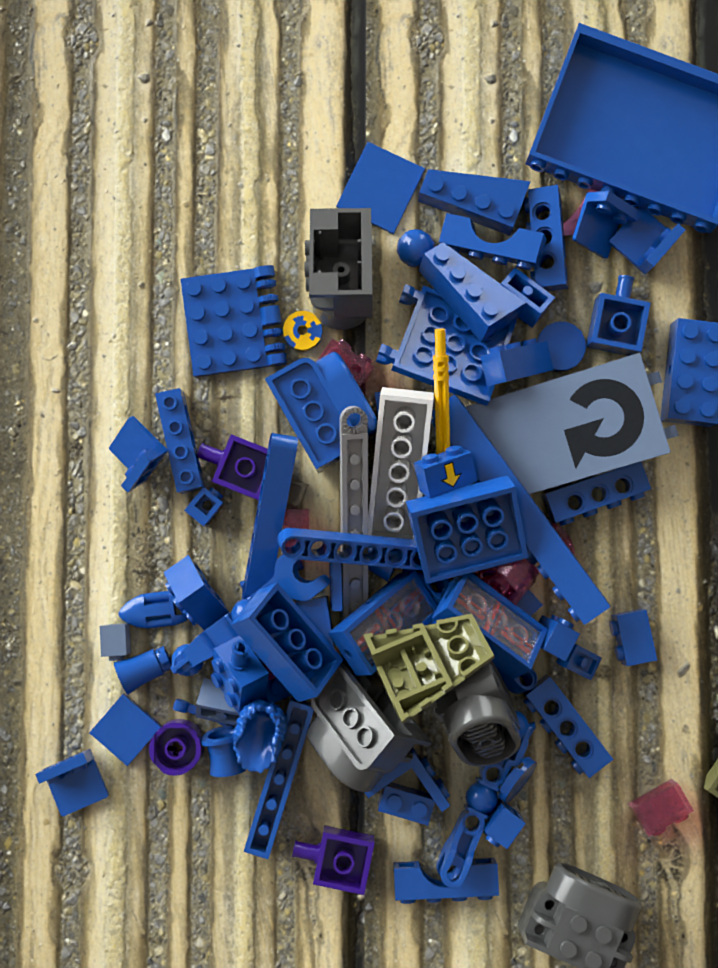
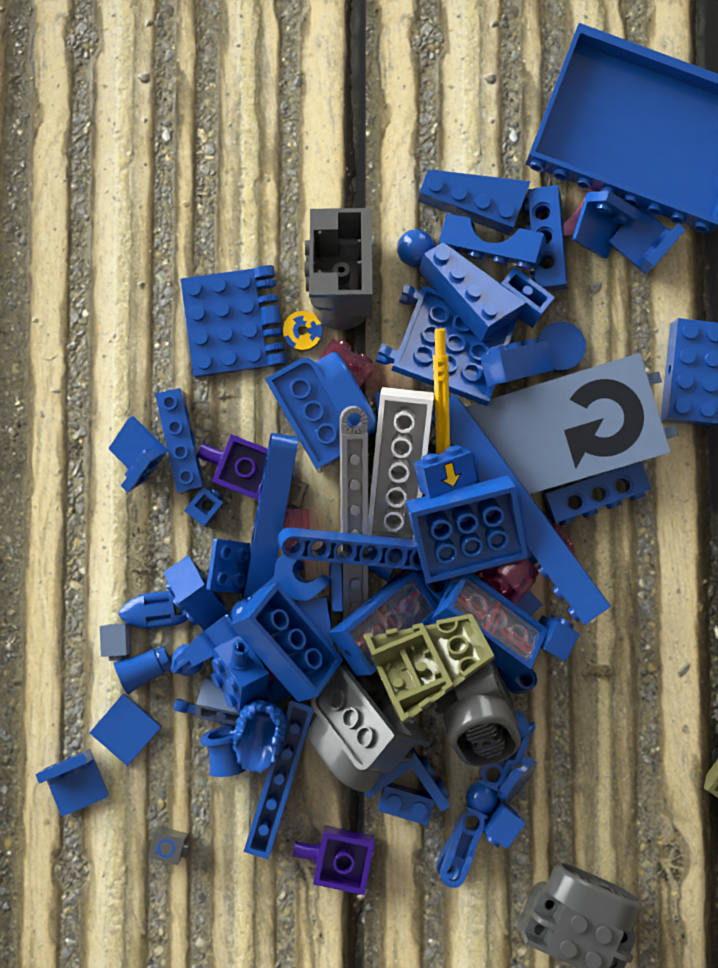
(166, 756): dark purple brick -> none
(169, 845): none -> dark grey brick
(228, 566): none -> blue bracket
(383, 184): blue piece -> none
(414, 884): blue arch -> none
(581, 662): blue slope -> none
(595, 755): blue brick -> none
(618, 321): blue brick -> none
(633, 637): blue brick -> none
(661, 808): clear pink brick -> none

